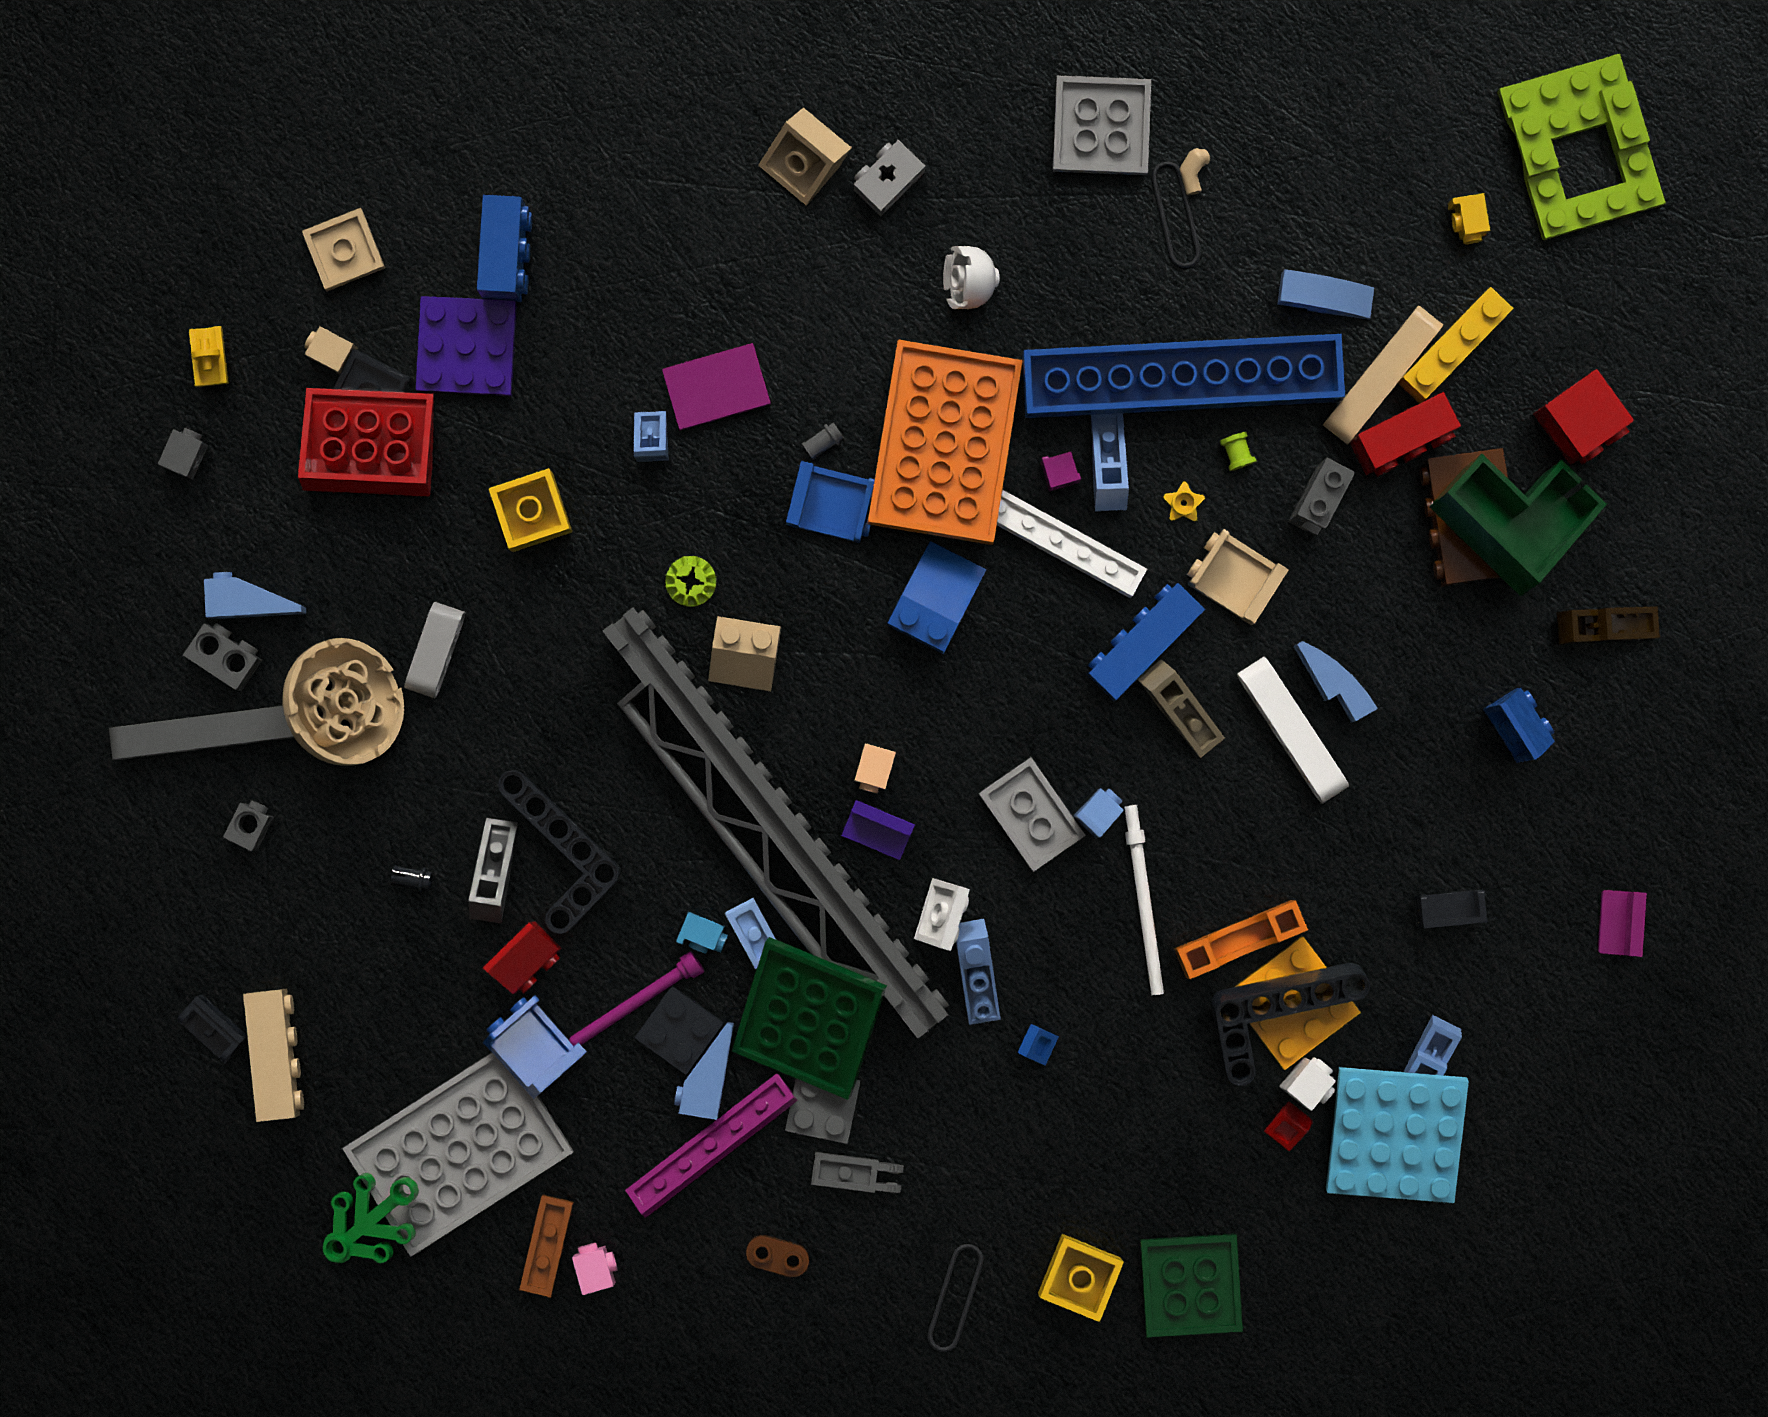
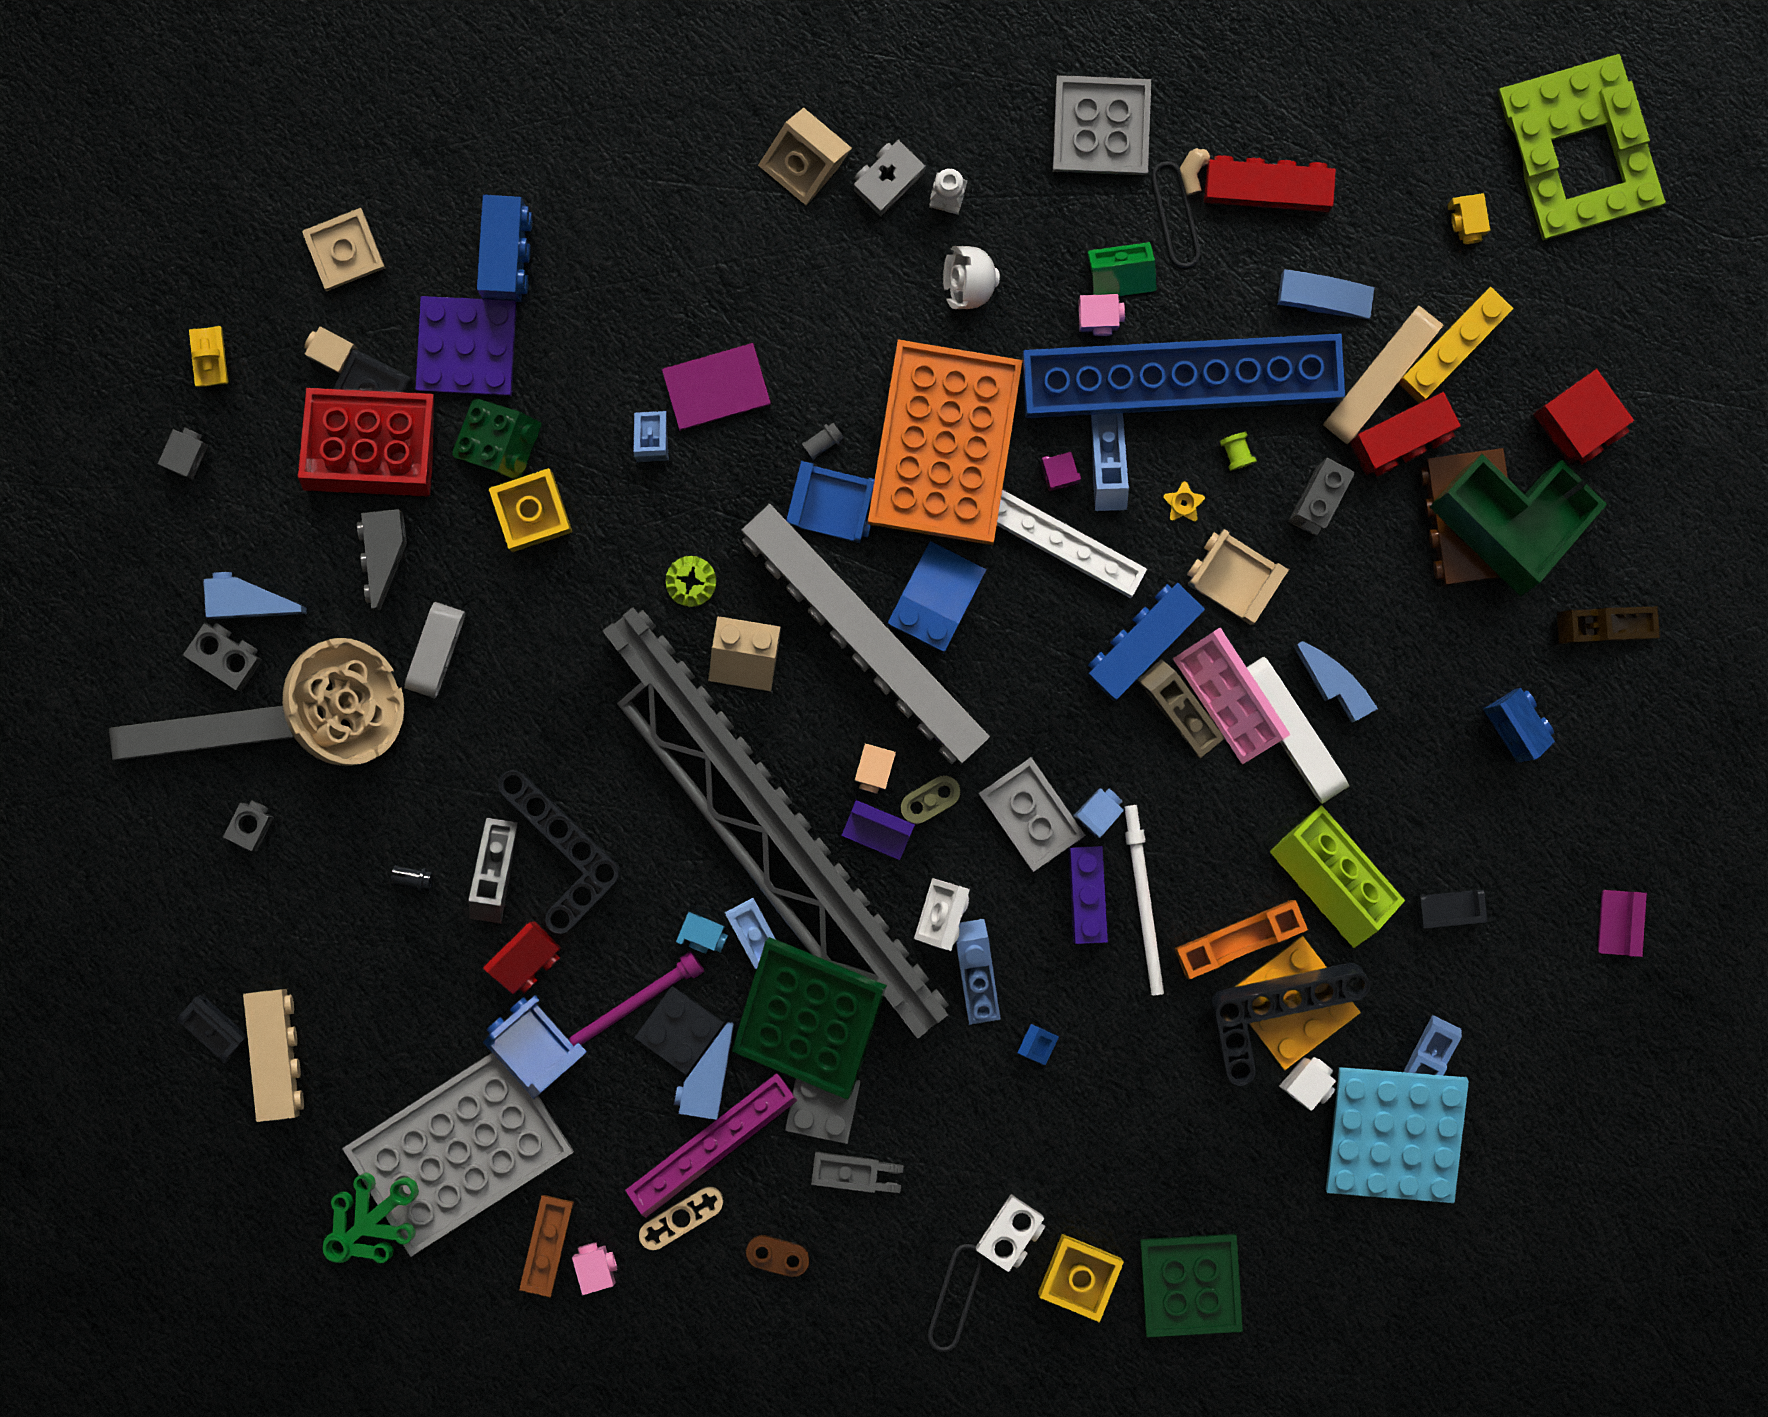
(384, 545): none -> dark grey slope
(496, 438): none -> dark green bracket
(656, 1223): none -> tan beam
(864, 634): none -> light grey brick
(930, 800): none -> olive plate
(948, 191): none -> white piece
(1002, 1229): none -> white brick
(1087, 895): none -> dark purple brick
(1100, 314): none -> bright pink brick
(1123, 270): none -> green panel
(1231, 696): none -> bright pink plate
(1269, 185): none -> red brick
(1289, 1126): red slope -> none
(1337, 876): none -> lime slope

